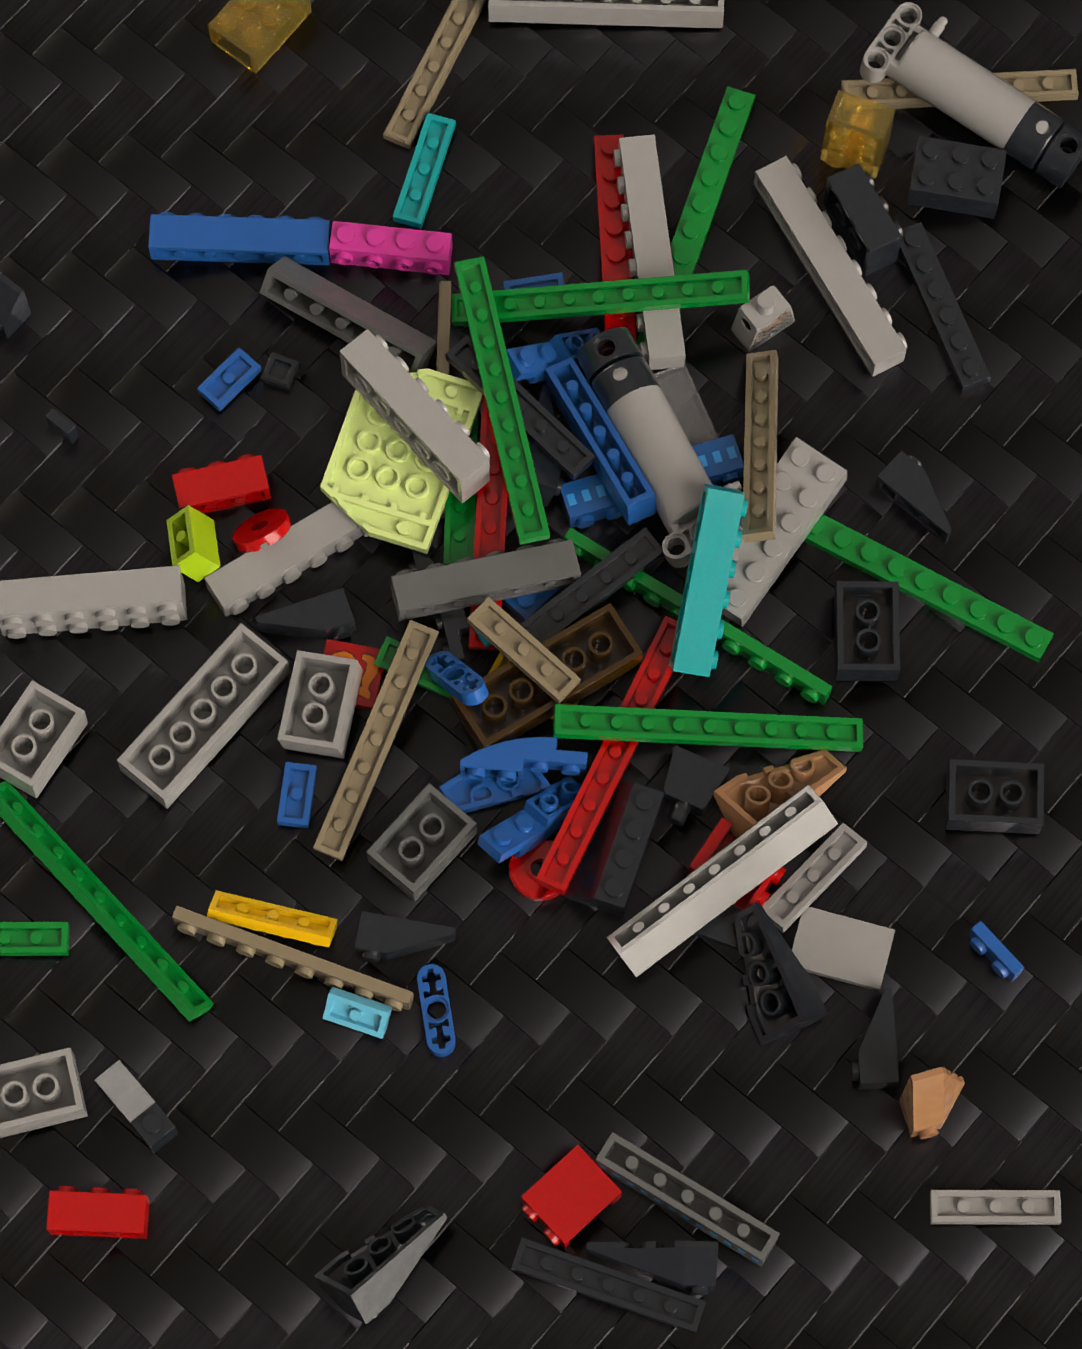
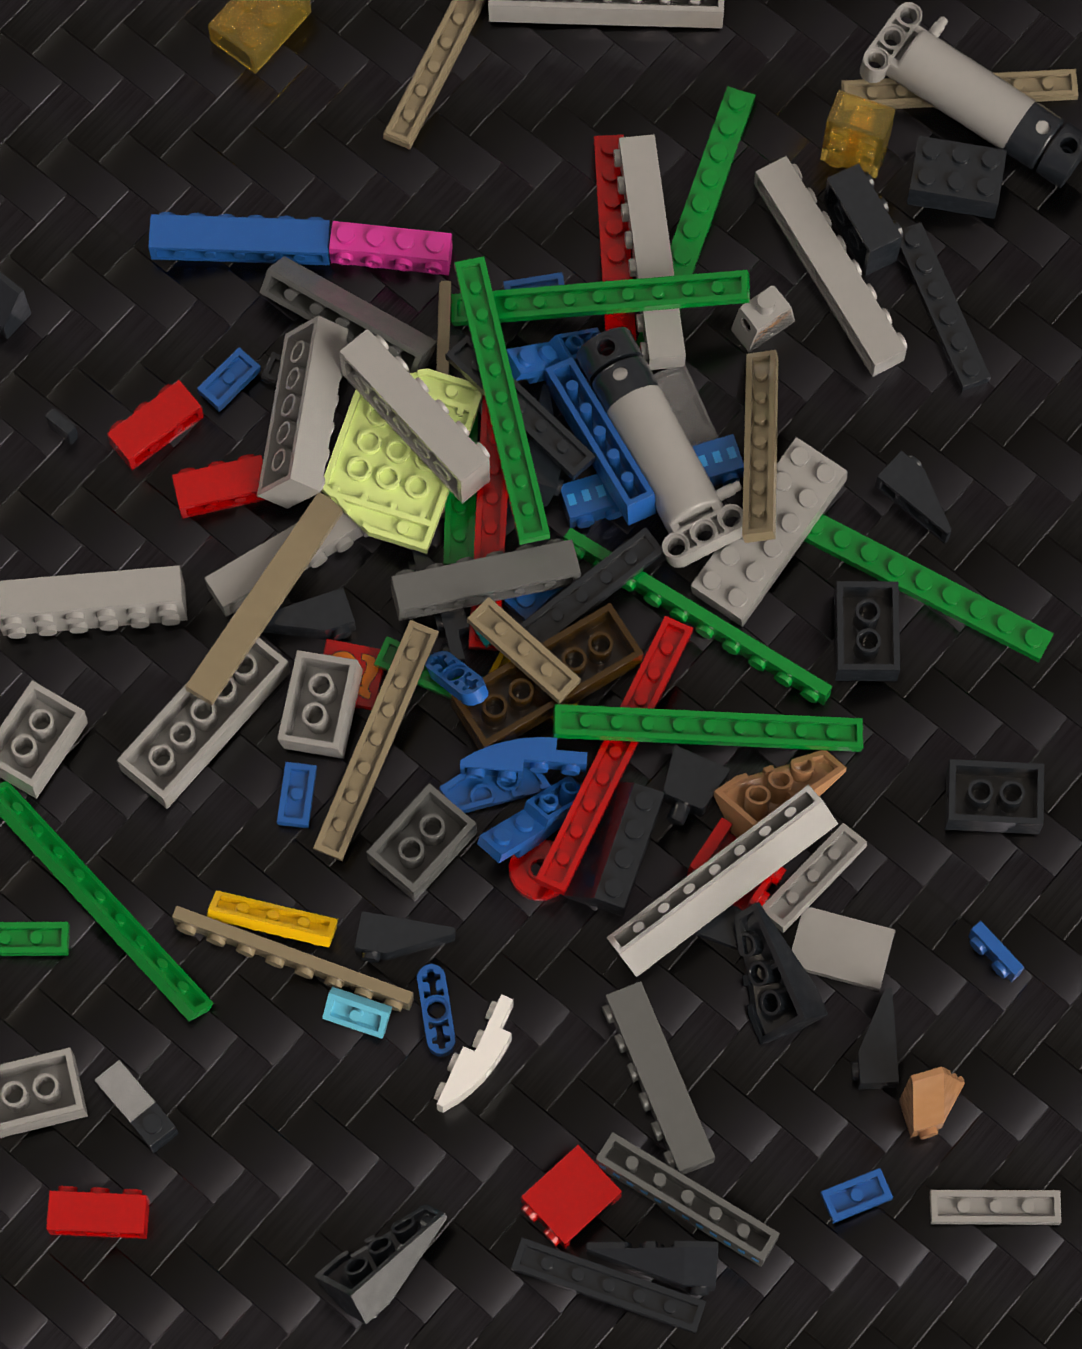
(155, 424): none -> red brick
(193, 543): lime brick -> none
(261, 528): red tile -> none
(264, 599): none -> dark tan tile
(303, 413): none -> light grey brick
(424, 170): teal plate -> none
(473, 1067): none -> white slope
(659, 1079): none -> dark grey brick
(707, 580): teal brick -> none
(856, 1195): none -> blue plate

